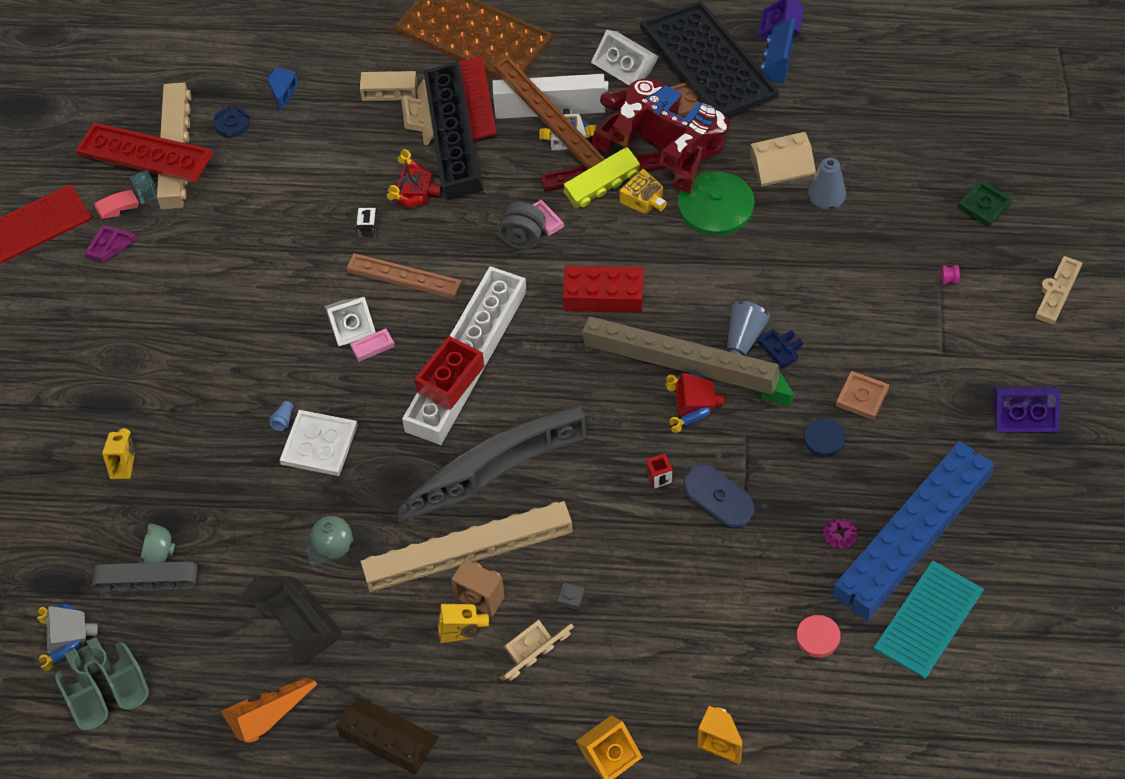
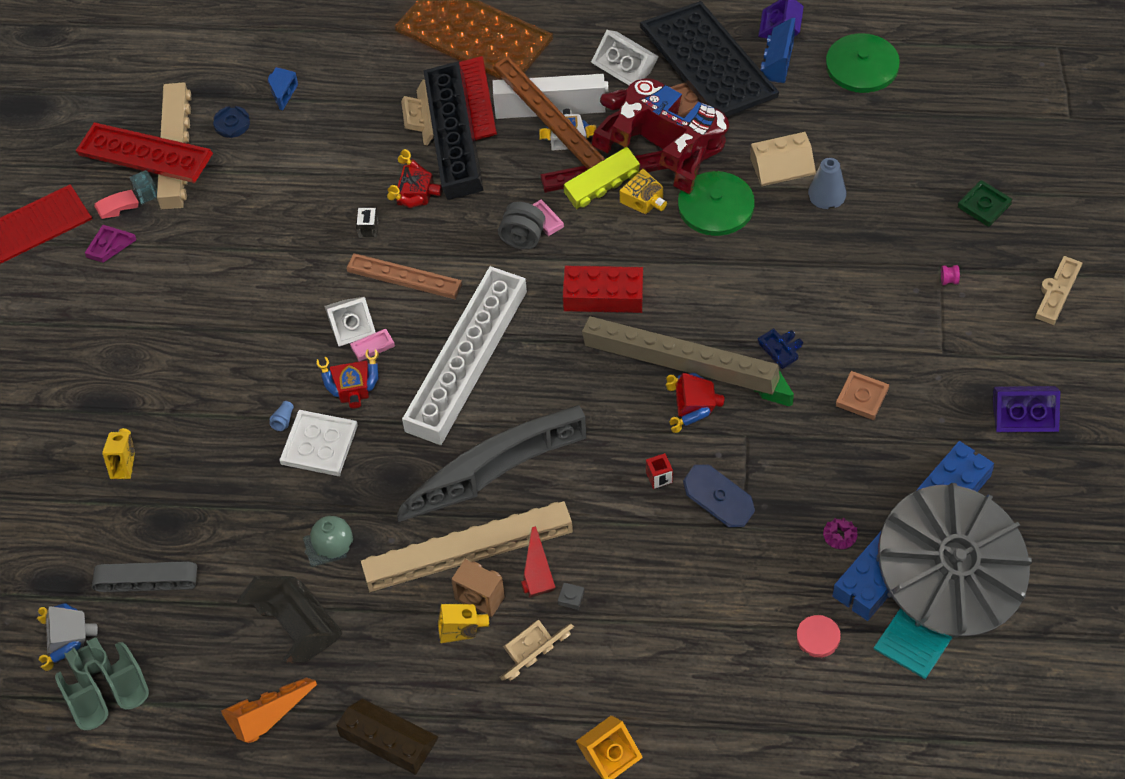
(156, 545): sand green cylinder -> none
(352, 380): none -> torso
(388, 85): tan brick -> none
(449, 372): red brick -> none
(536, 572): none -> red slope
(719, 735): light orange slope -> none
(745, 326): sand blue cone -> none
(824, 437): dark blue tile -> none
(862, 63): none -> green dish
(953, 560): none -> dark grey piece

